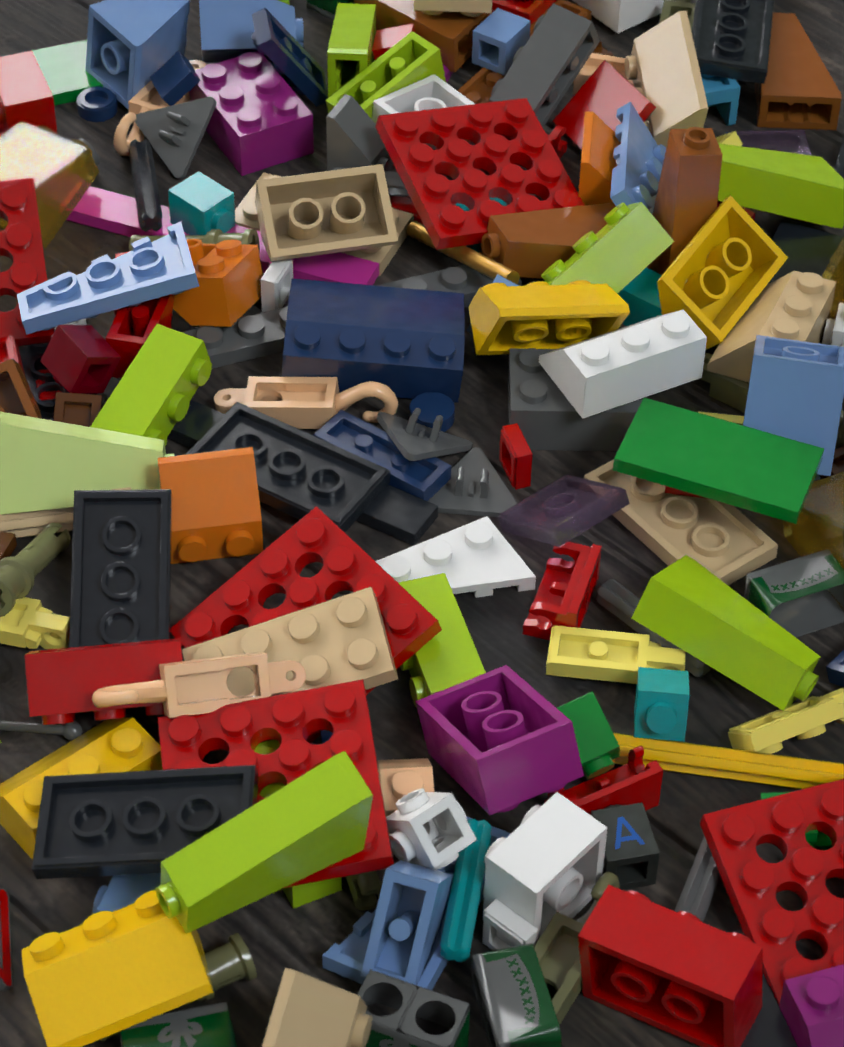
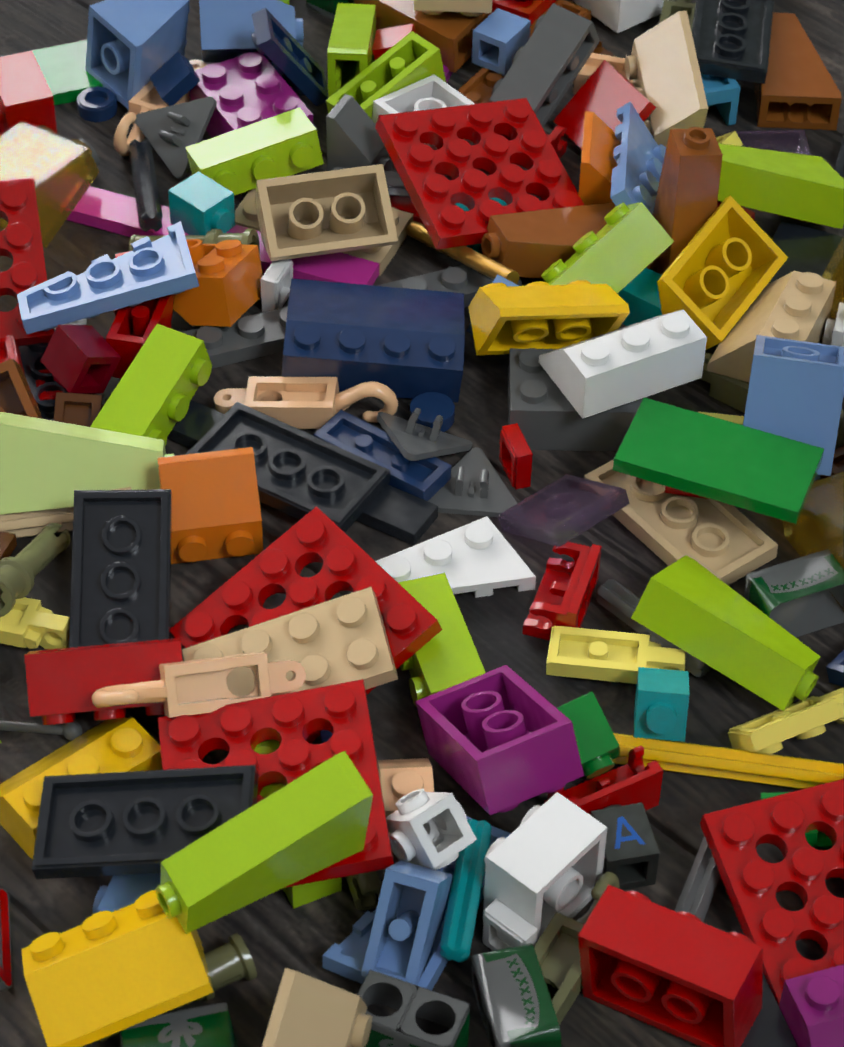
(258, 152): none -> lime brick

